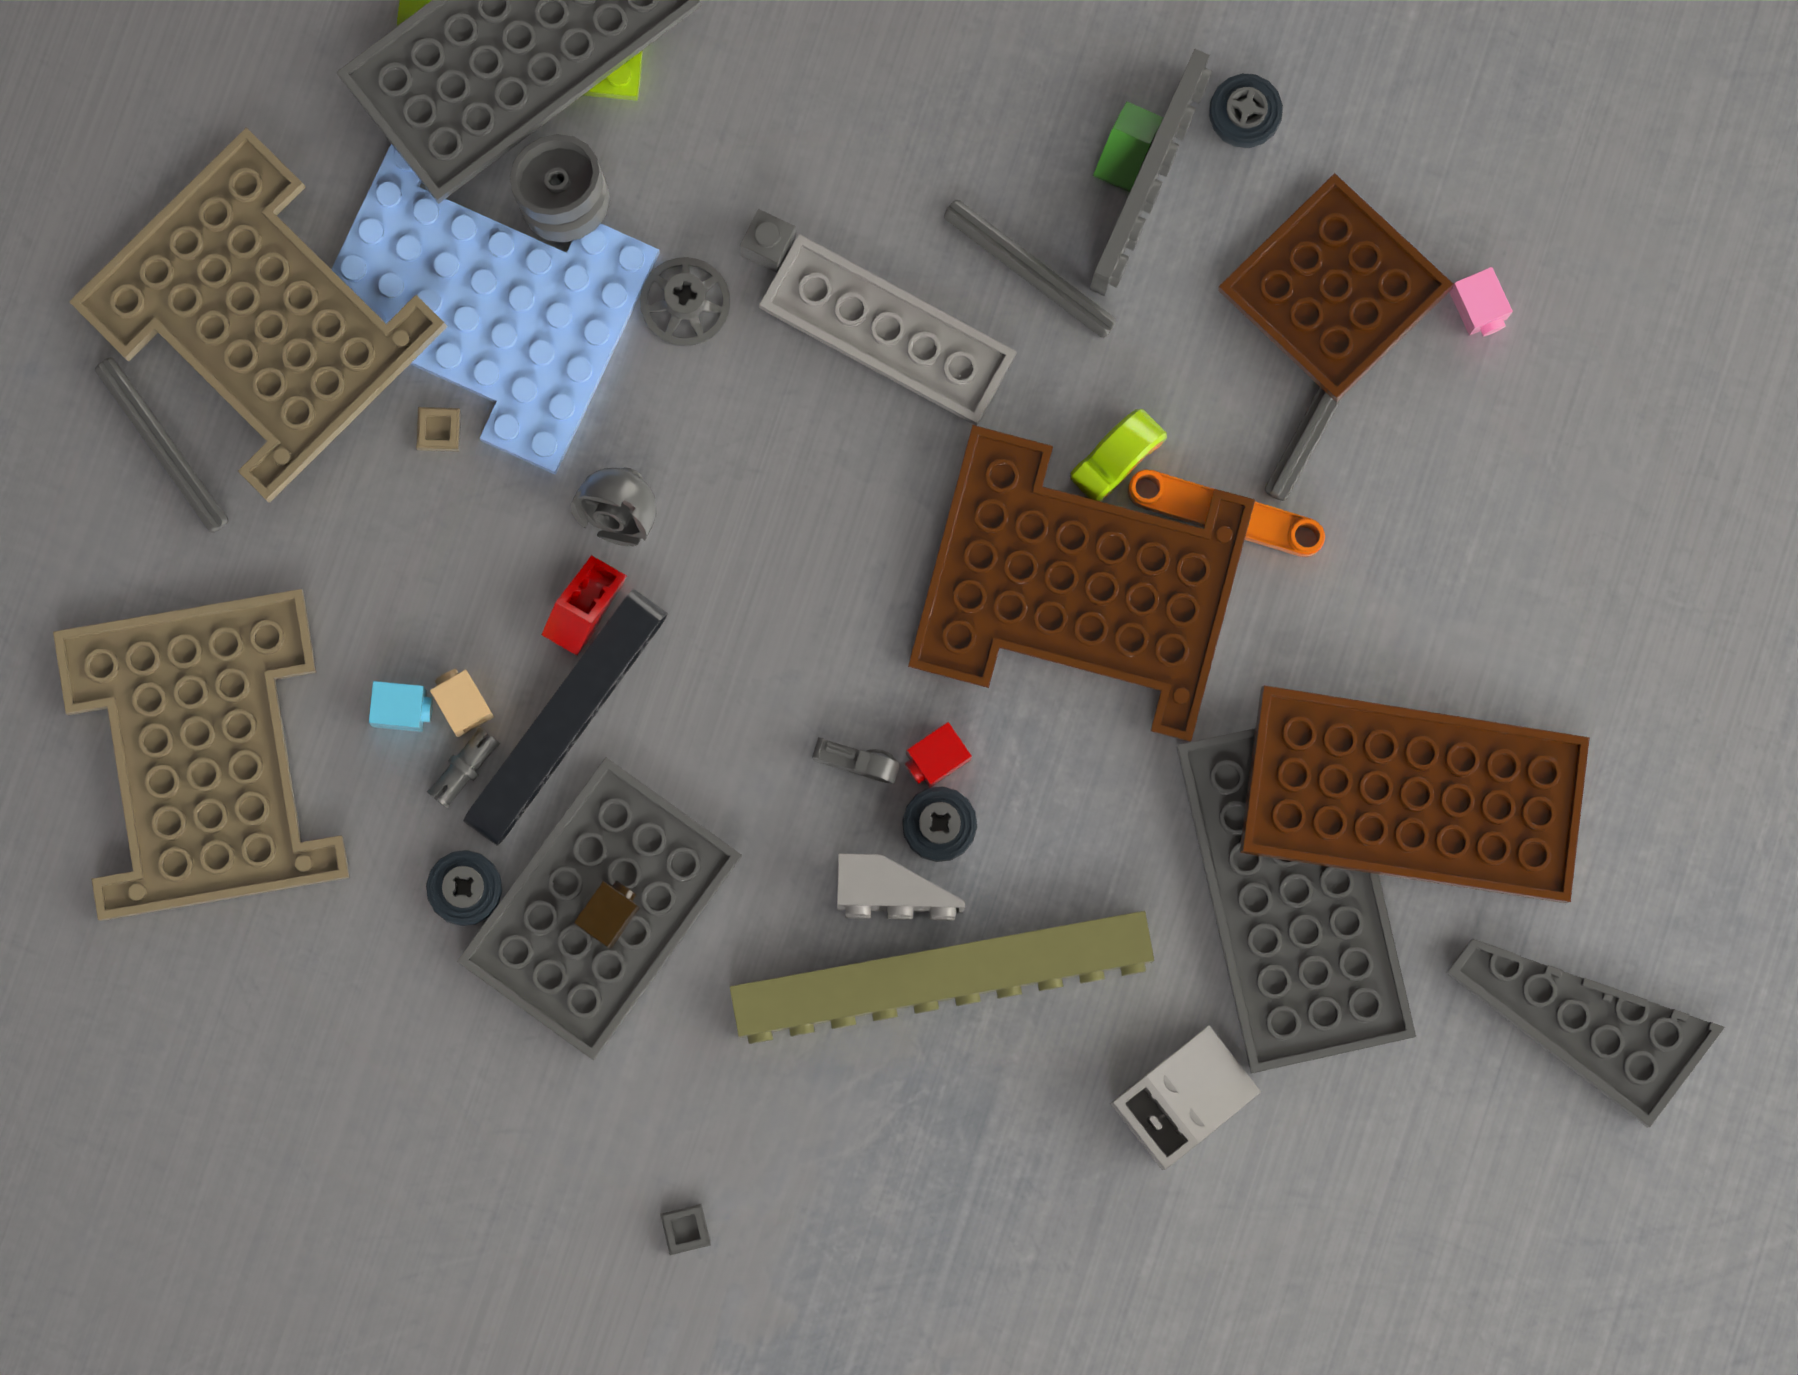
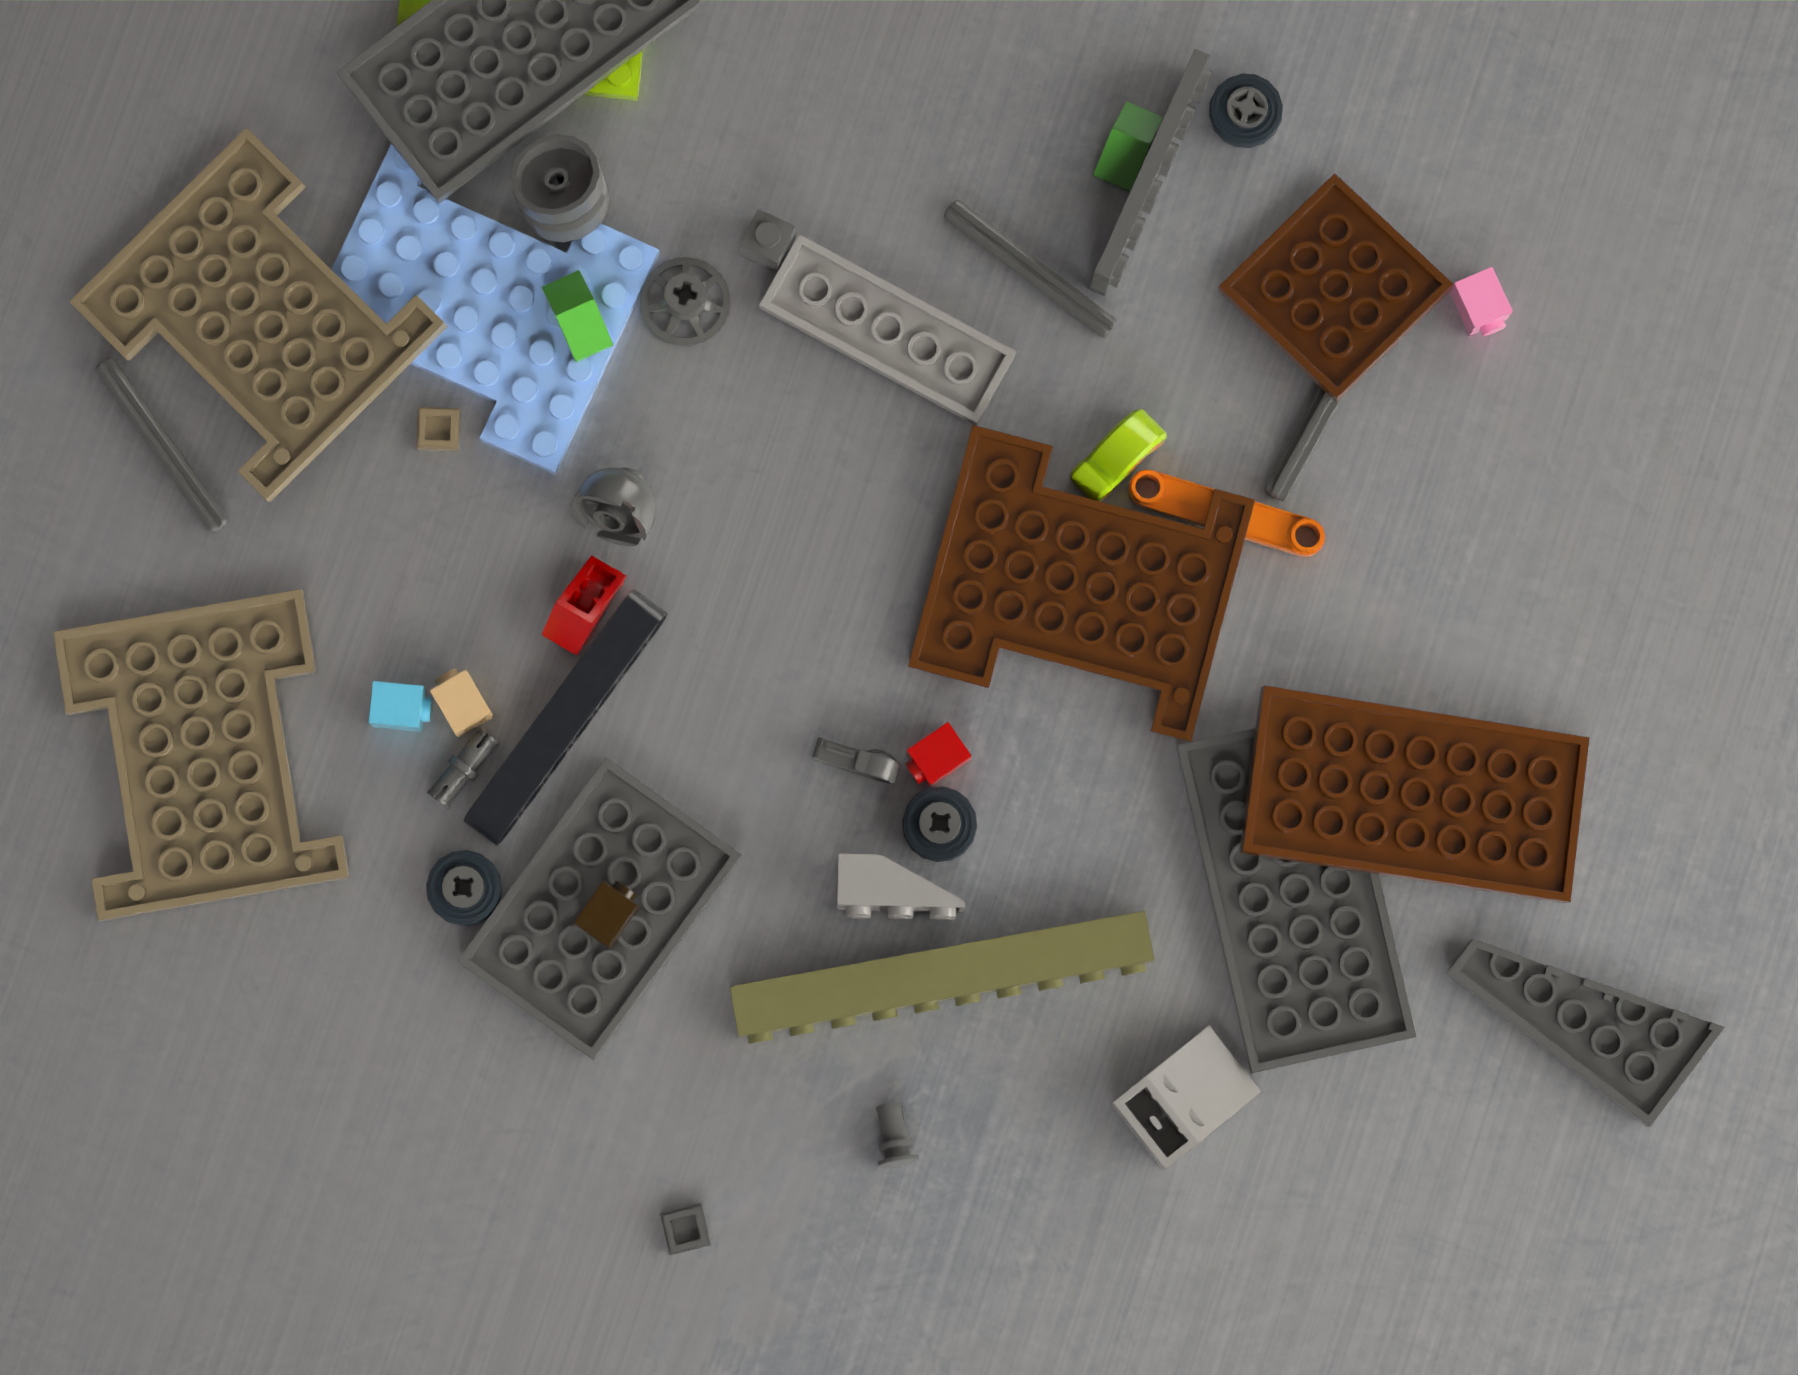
(577, 316): none -> bright green slope
(894, 1137): none -> dark grey pin

